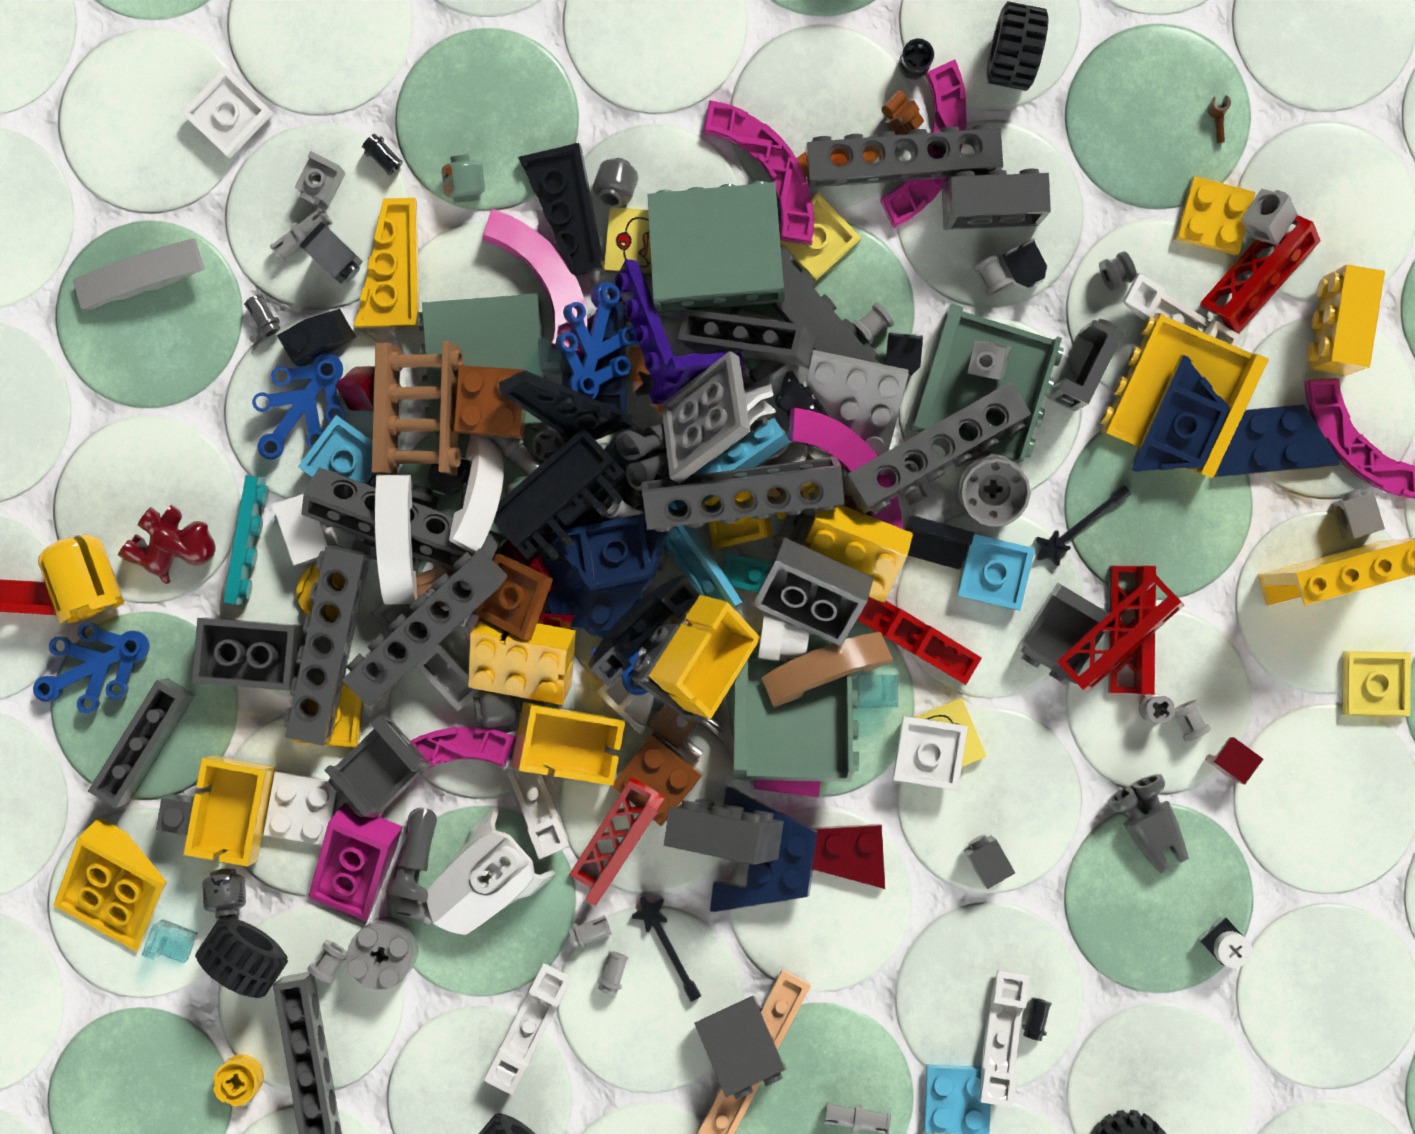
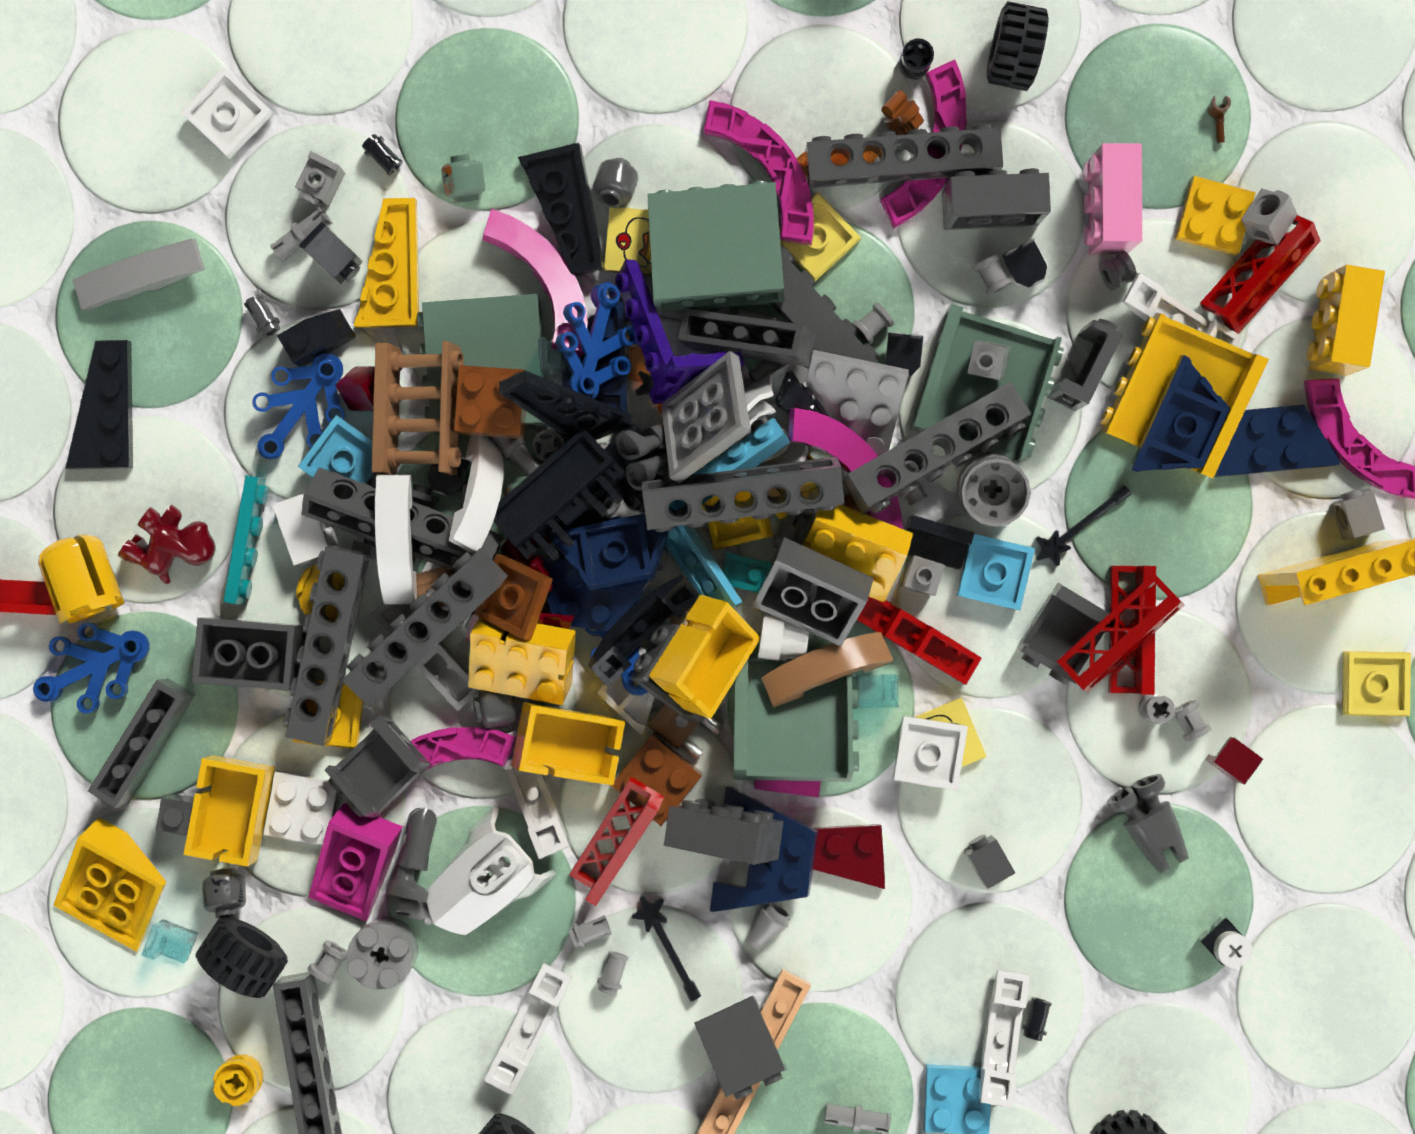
(105, 413): none -> black wing
(768, 924): none -> light grey cone
(922, 575): none -> light grey brick
(1114, 198): none -> bright pink brick

